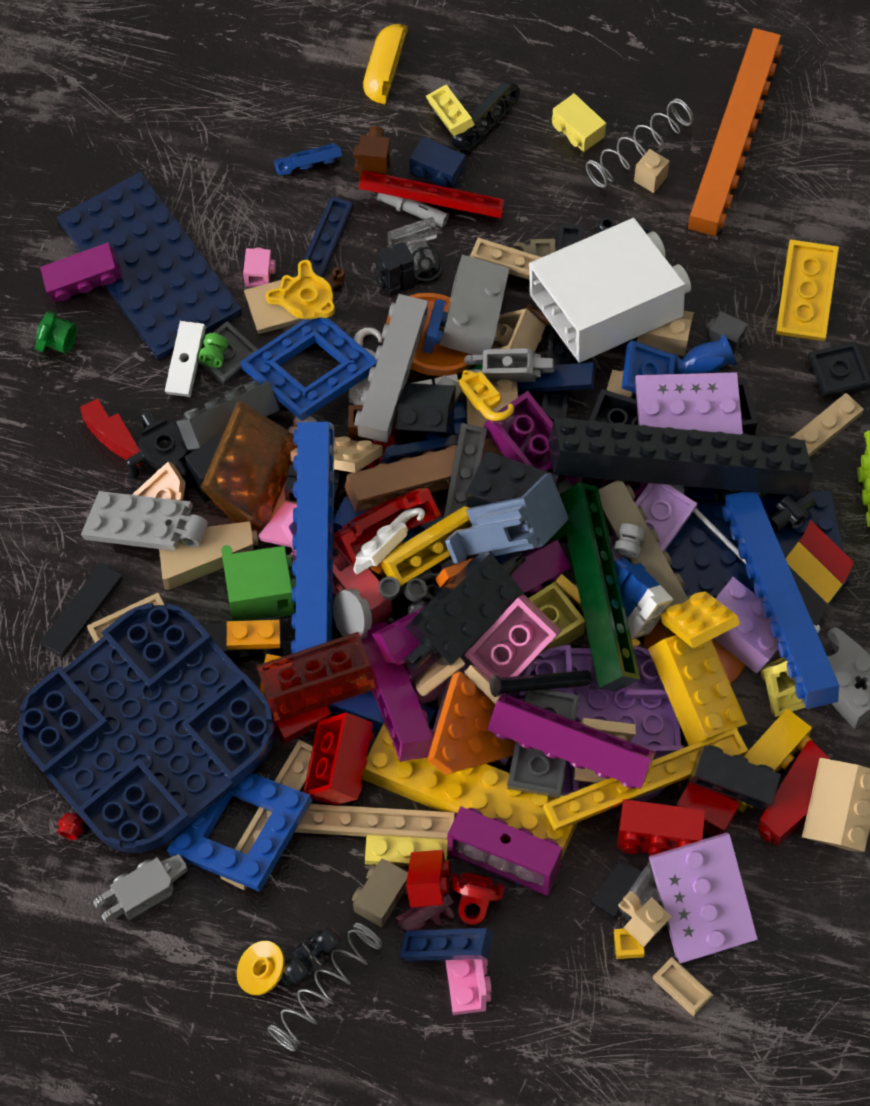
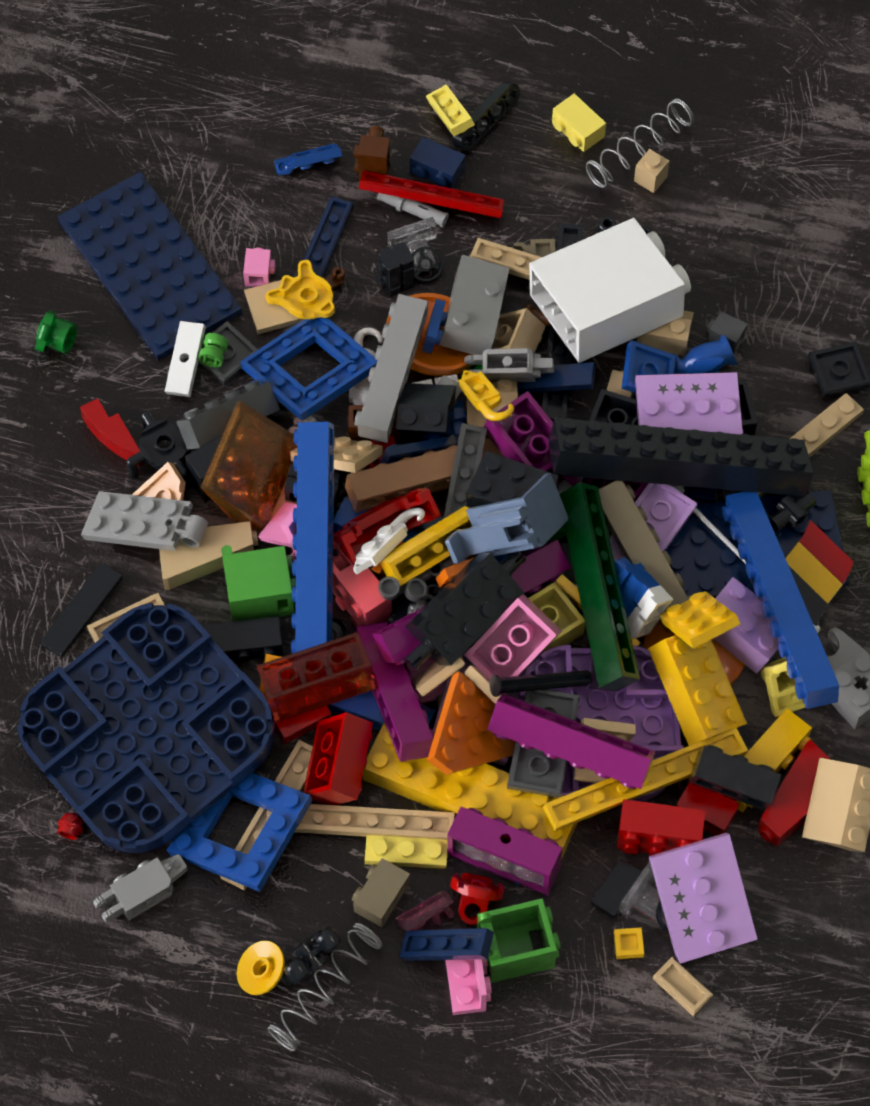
(81, 272): magenta brick -> none
(253, 634): light orange plate -> none
(352, 613): light grey tile -> none
(384, 62): yellow brick -> none
(427, 878): red brick -> none
(511, 945): none -> bright green container
(629, 540): light grey wheel -> none
(645, 919): tan brick -> none
(734, 132): orange brick -> none
(807, 290): yellow hinge -> none

